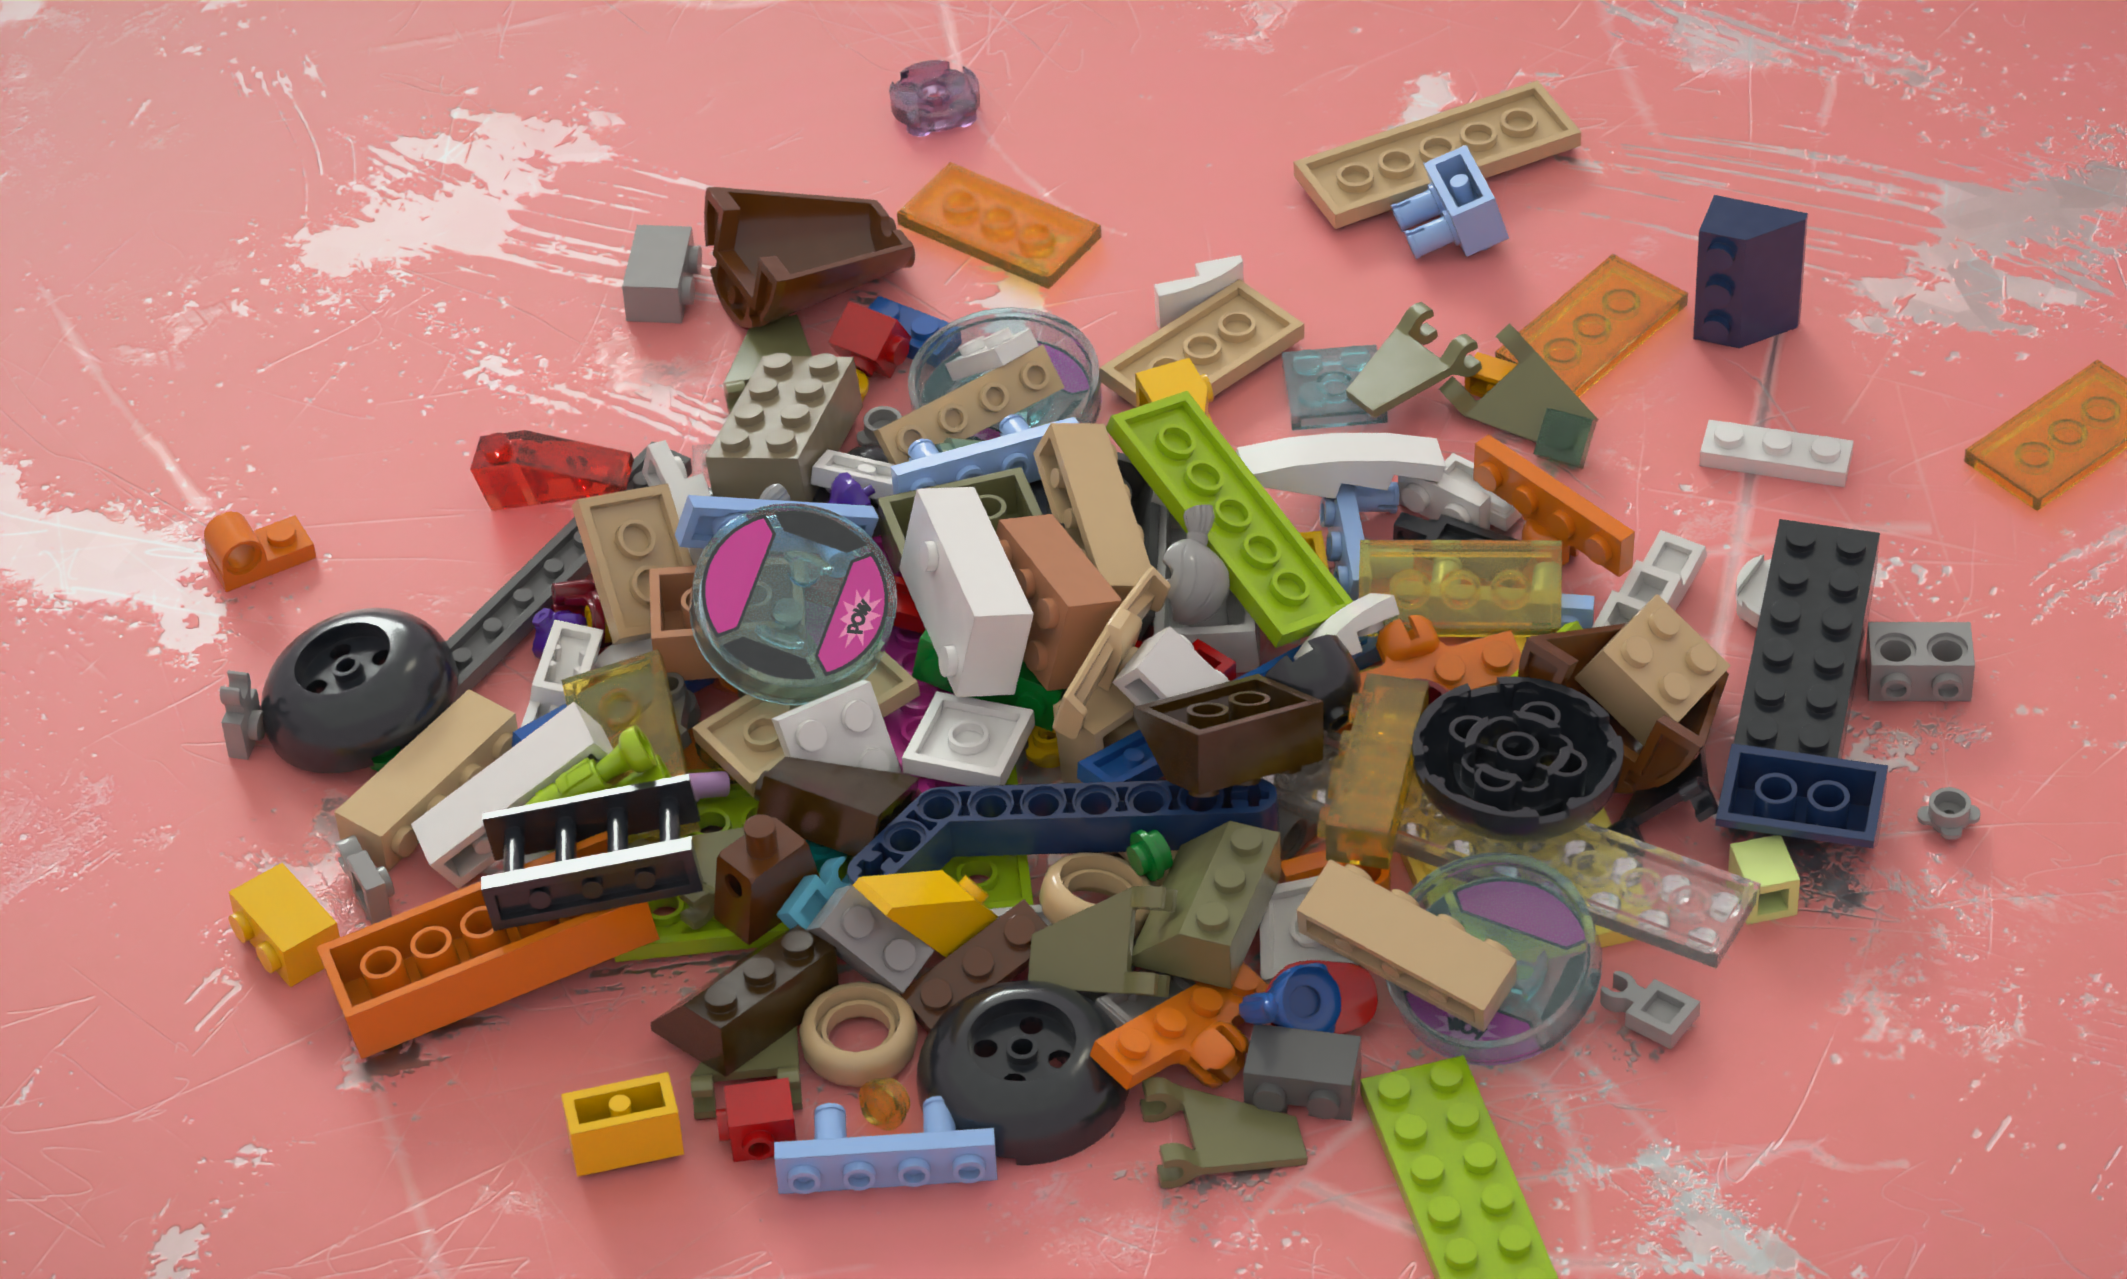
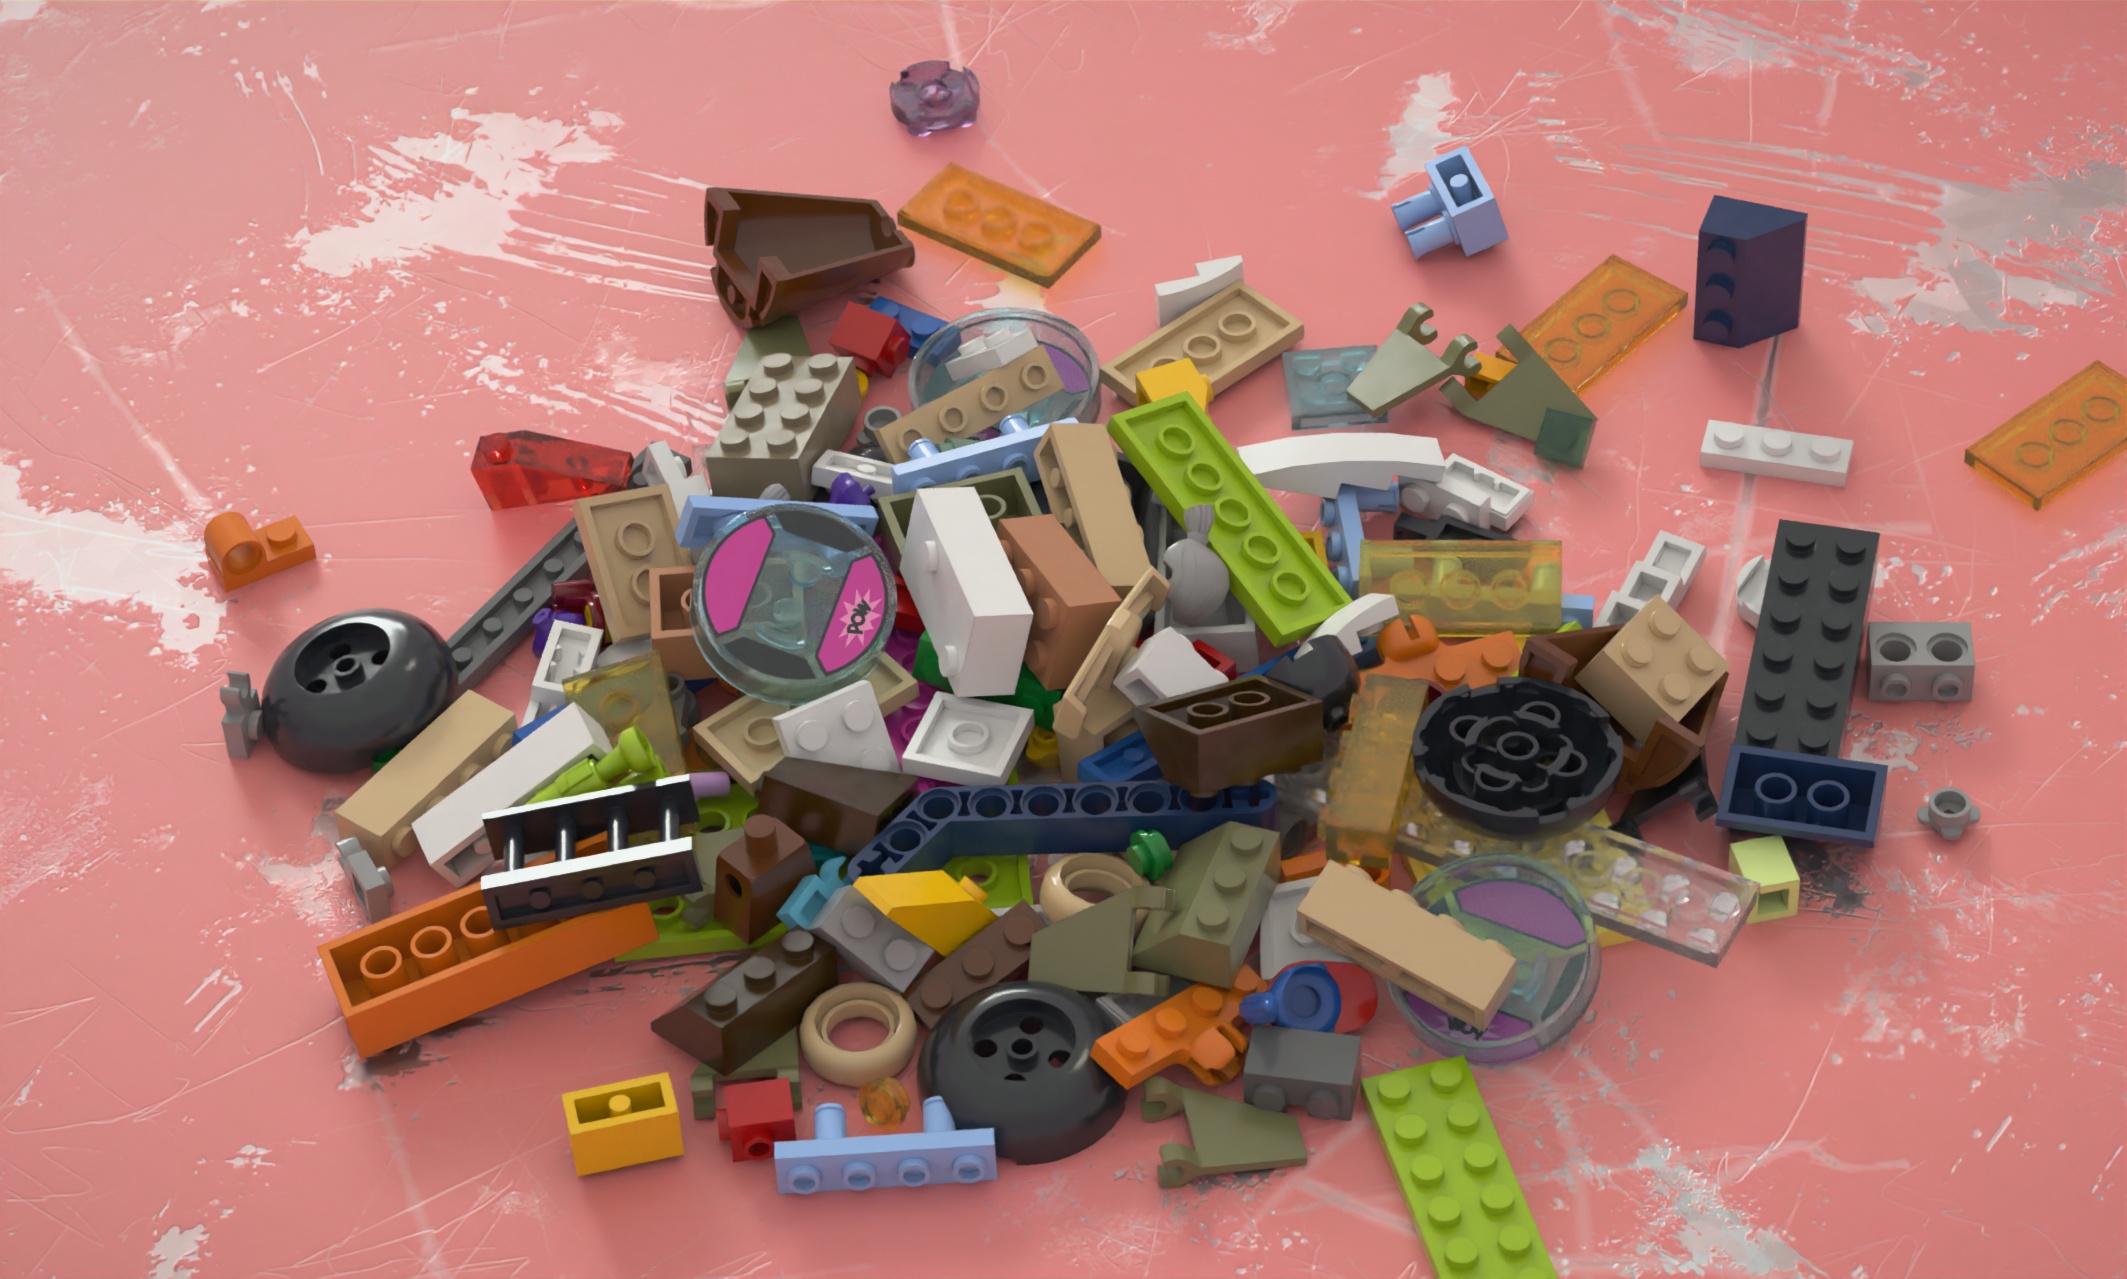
(282, 923): yellow brick -> none
(661, 274): light grey brick -> none
(1389, 166): tan plate -> none
(1553, 509): orange plate -> none
(1653, 1012): light grey plate -> none

